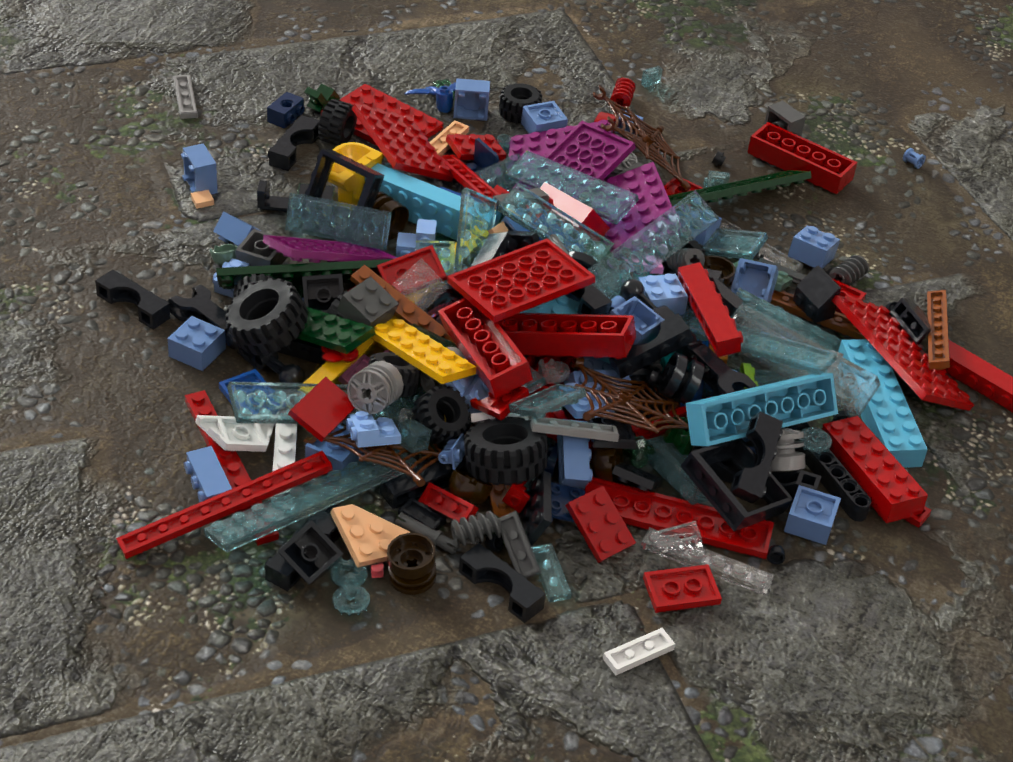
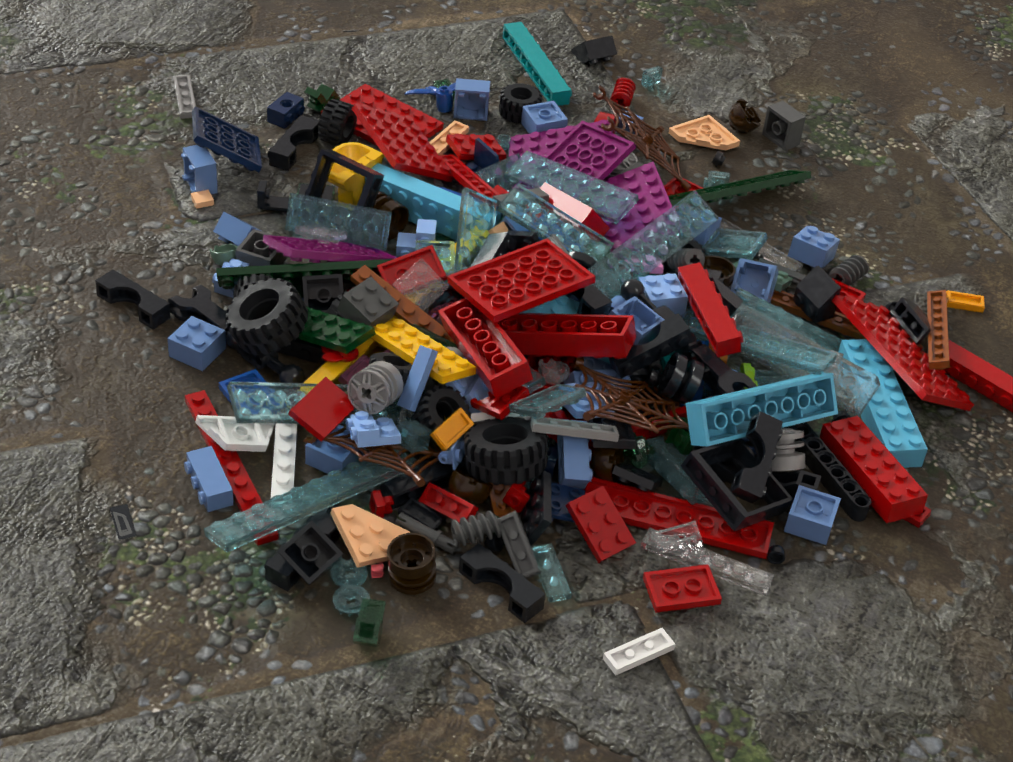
(122, 521): none -> black sticker
(223, 504): red plate -> none
(226, 139): none -> dark blue plate
(323, 234): none -> clear plate
(369, 623): none -> clear green brick
(380, 505): none -> red tile
(417, 378): none -> medium blue tile
(452, 429): none -> light orange tile
(536, 63): none -> teal brick
(595, 50): none -> black slope
(704, 132): none -> light nougat plate
(742, 117): none -> dark brown cylinder
(797, 153): red brick -> none
(818, 435): clear light blue gear -> none
(914, 158): medium blue bush -> none
(965, 301): none -> light orange tile

